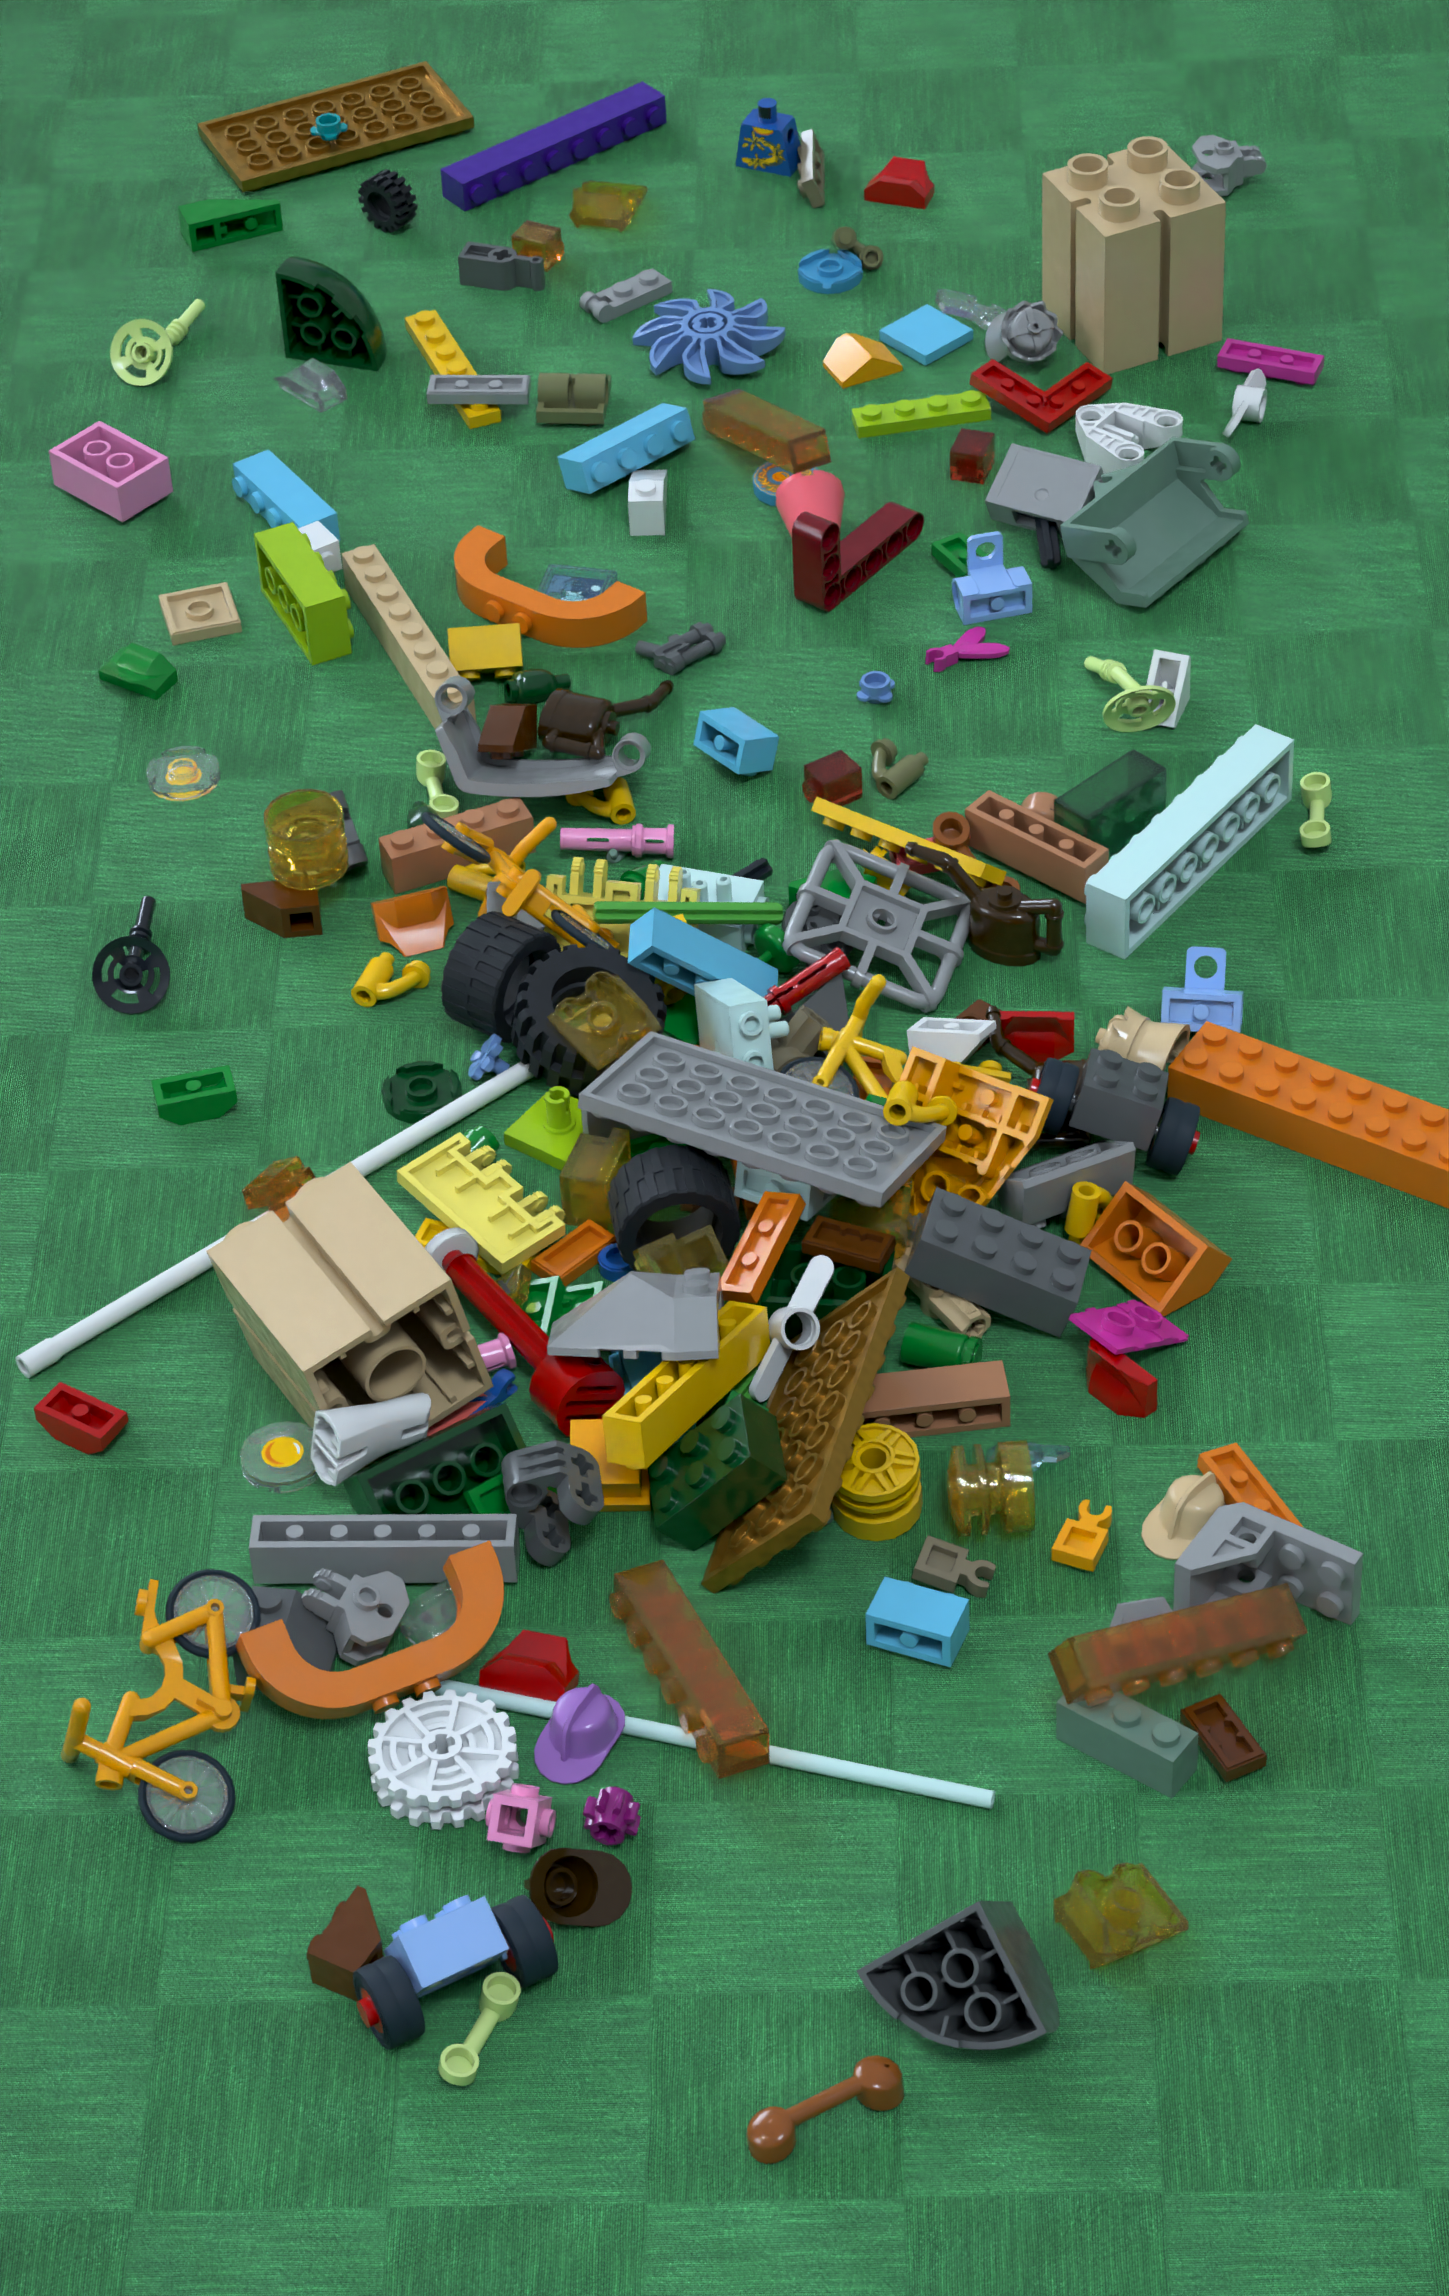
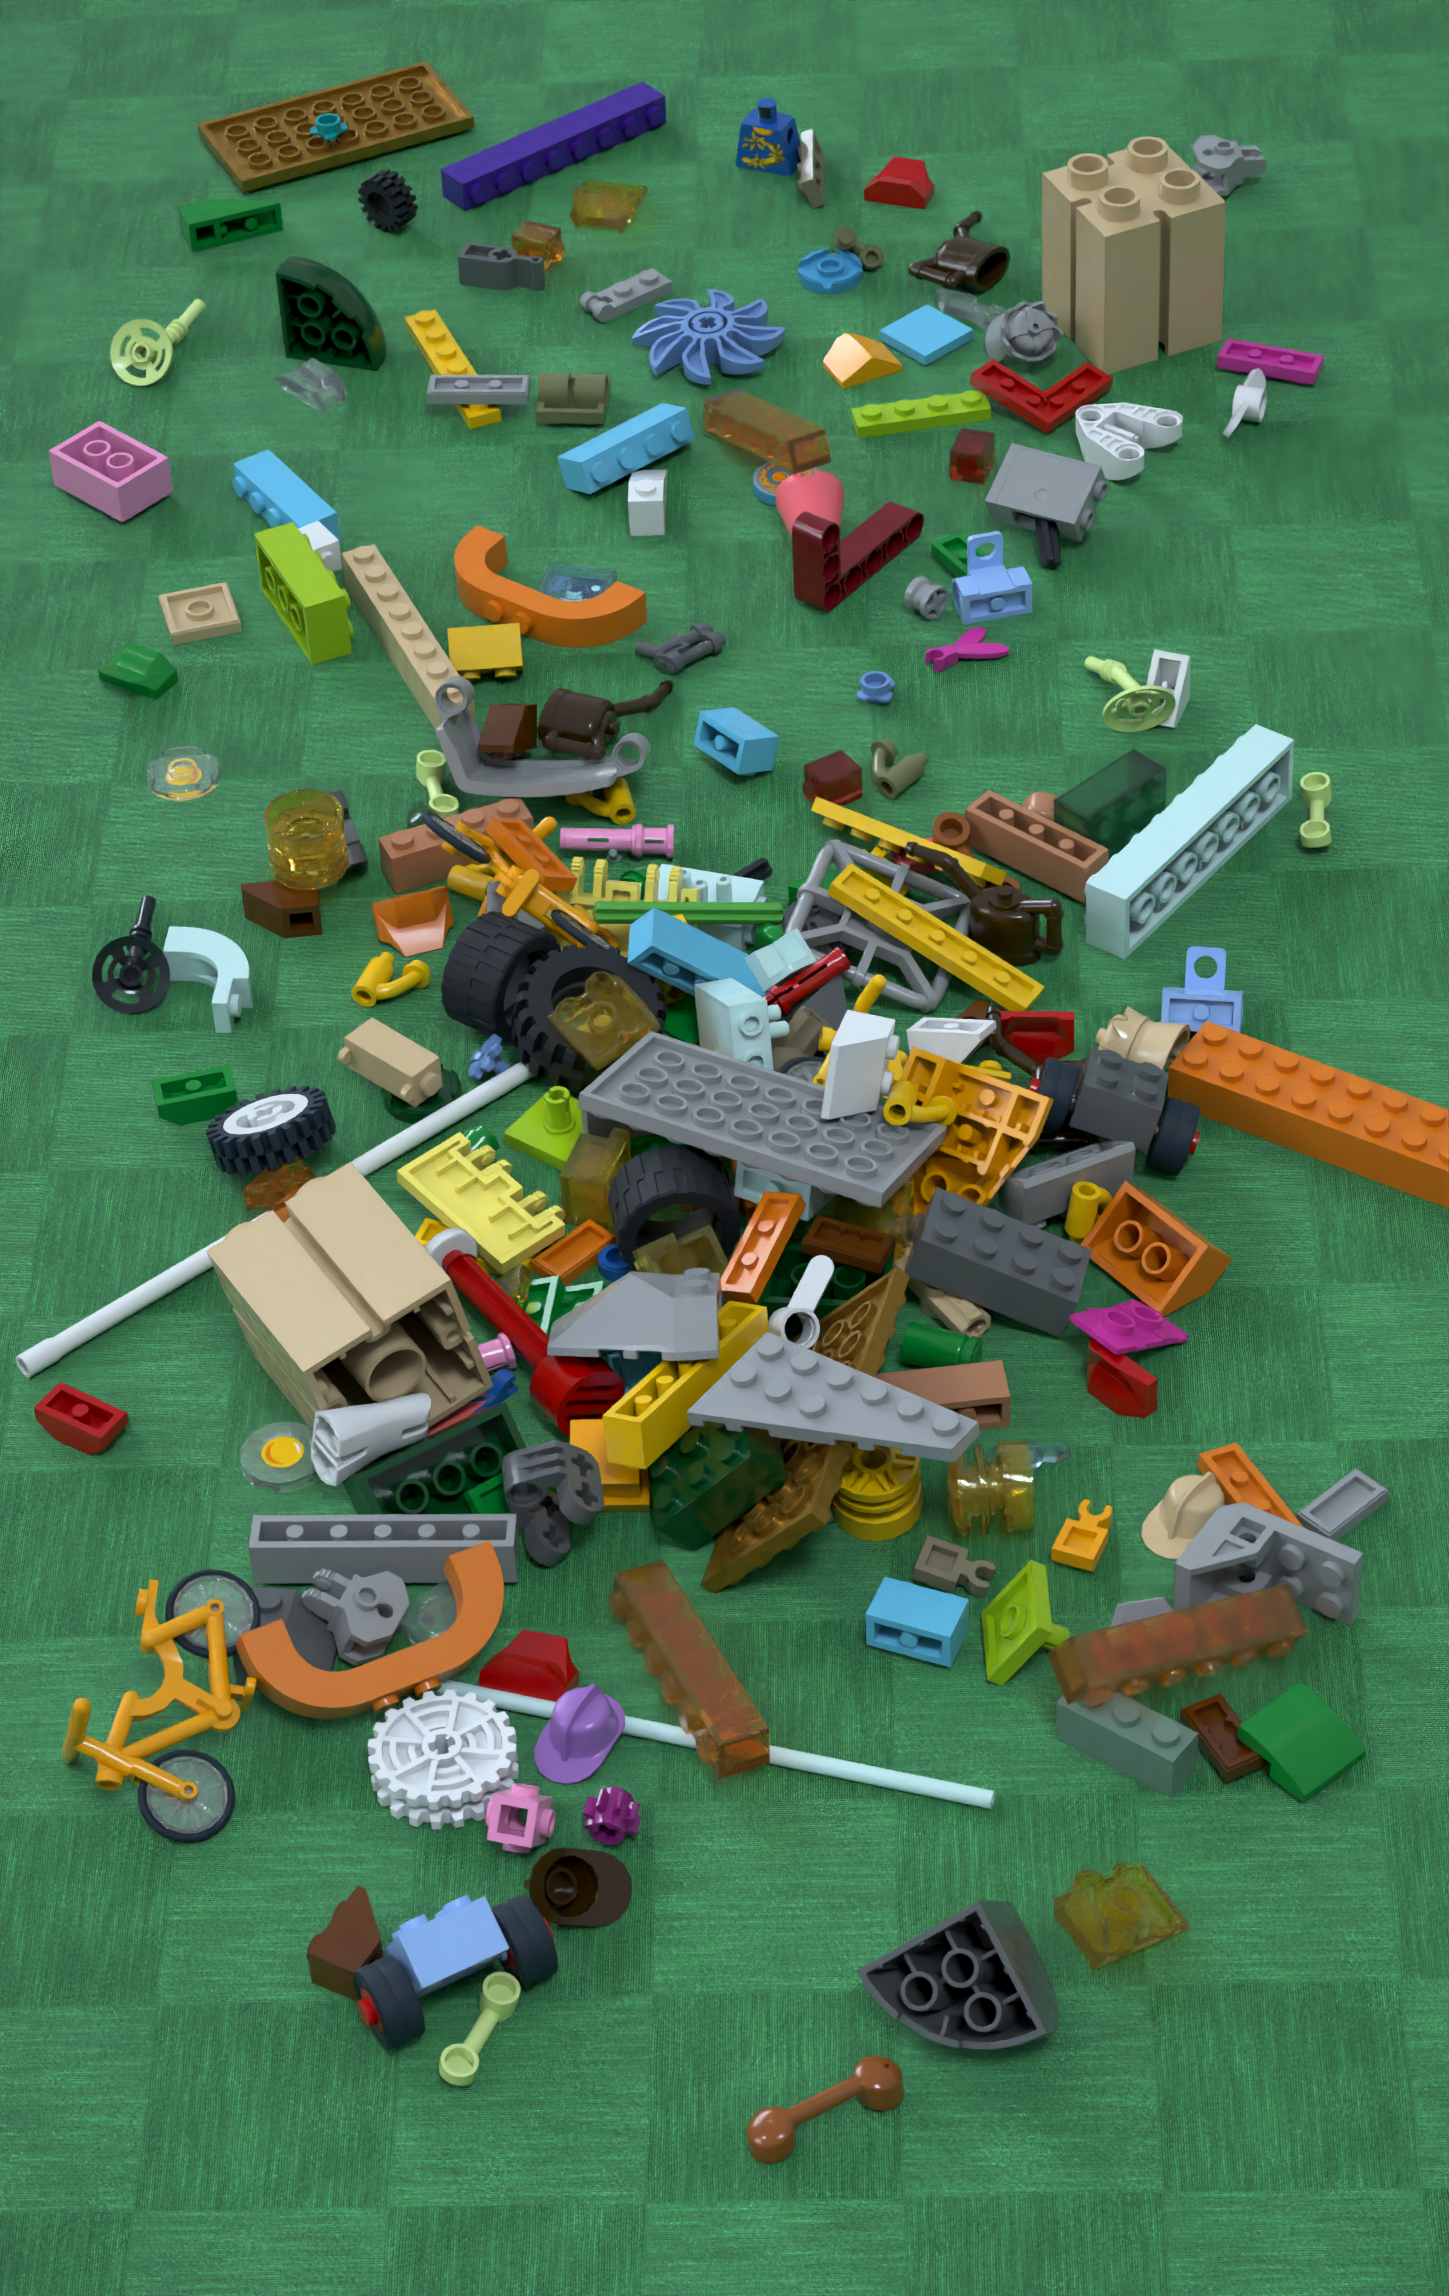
(212, 960): none -> light aqua arch
(271, 1130): none -> black wheel
(392, 1062): none -> tan brick
(530, 853): none -> orange plate
(534, 685): dark green plant -> none
(780, 960): none -> light aqua panel
(824, 1401): none -> light grey wing
(859, 1065): none -> white slope
(926, 597): none -> light grey wheel
(935, 939): none -> yellow plate
(964, 260): none -> dark brown piece
(1019, 1623): none -> lime tile
(1154, 520): sand green piece -> none
(1301, 1741): none -> green slope
(1343, 1505): none -> light grey tile

